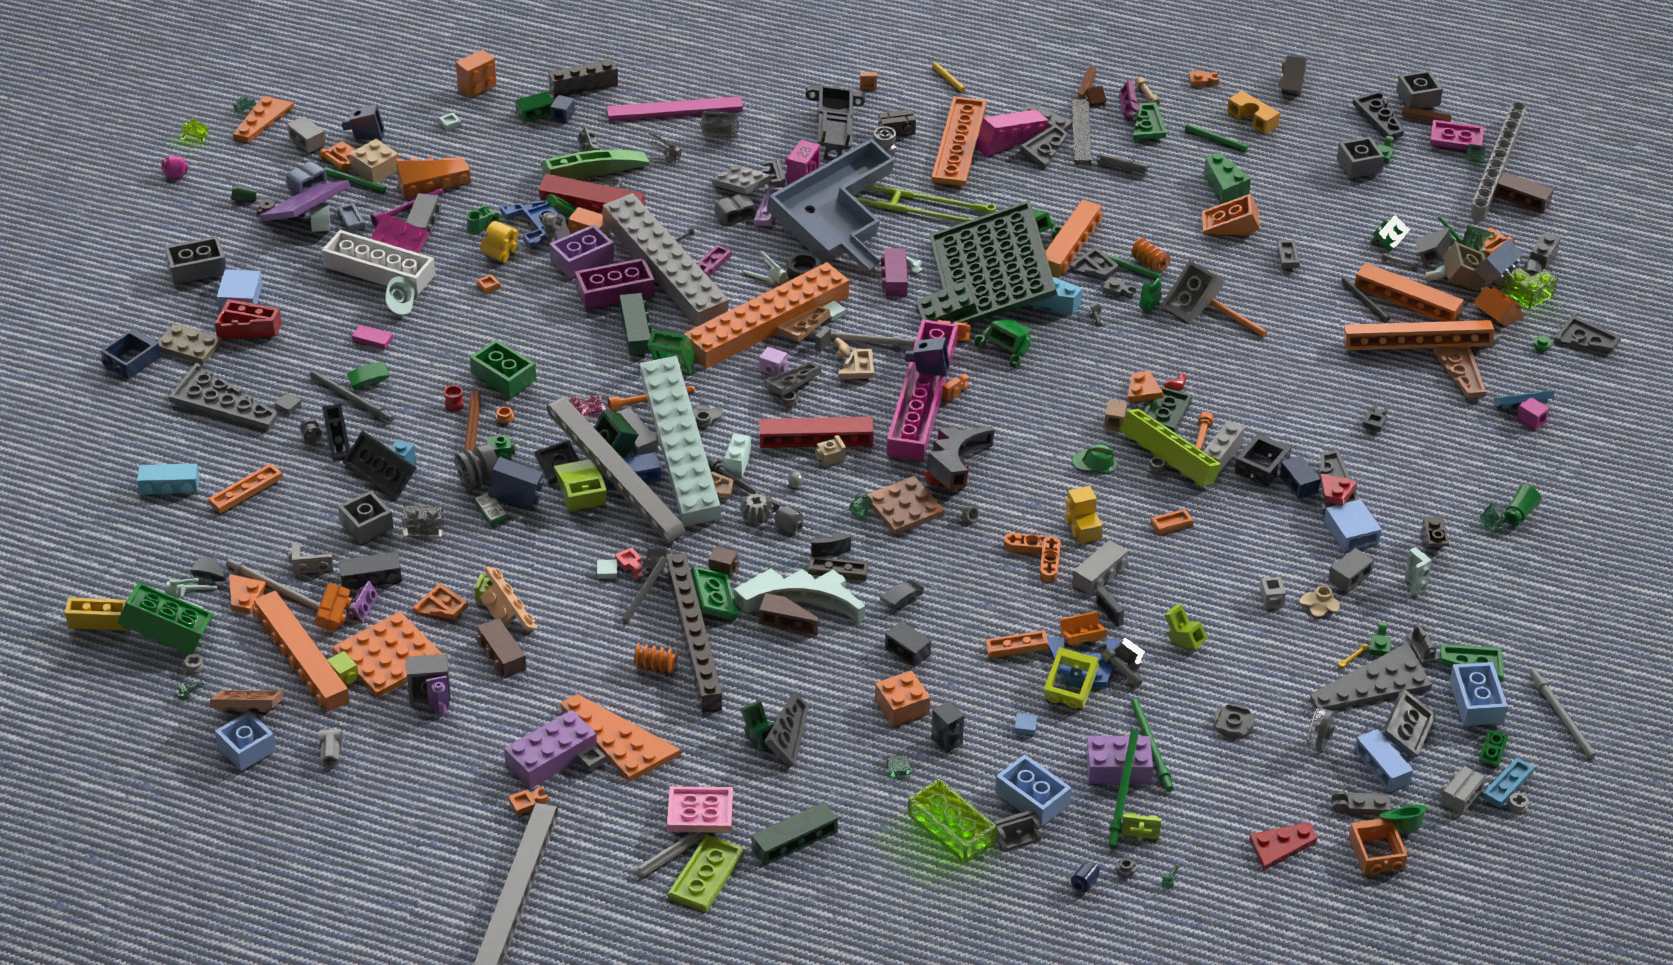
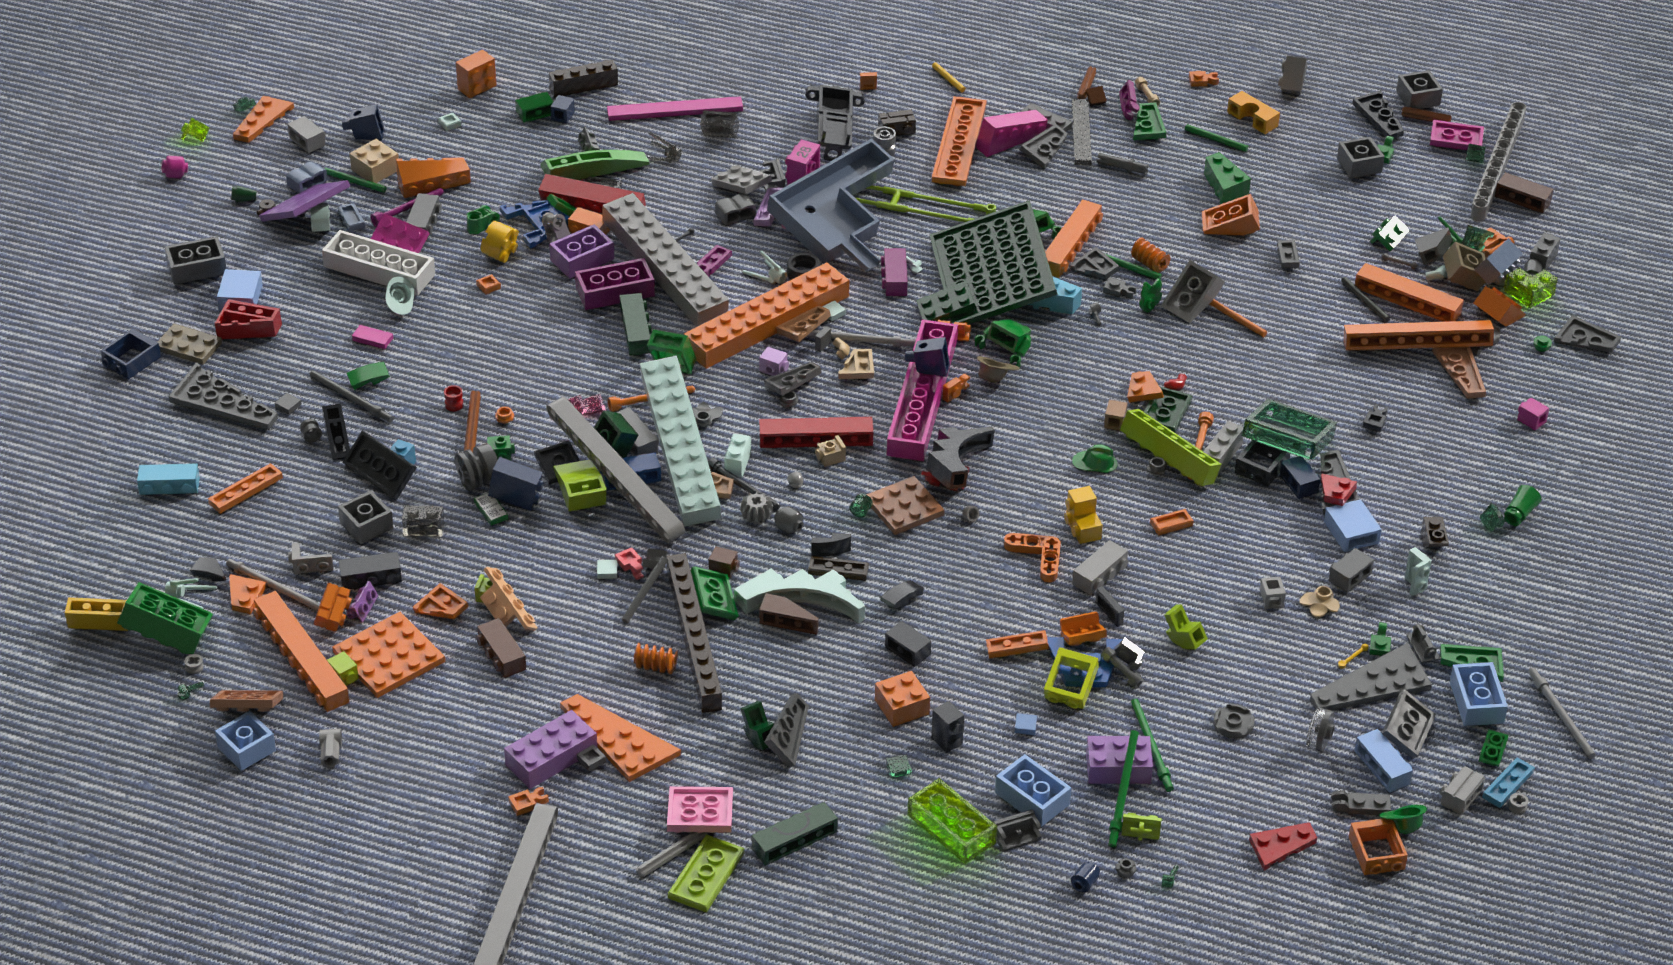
(341, 152): orange plate -> none
(423, 668): dark grey brick -> none
(438, 694): medium lavender hinge -> none
(503, 368): green brick -> none
(993, 370): none -> dark tan piece
(1285, 439): none -> clear green window
(1508, 401): dark azure plate -> none

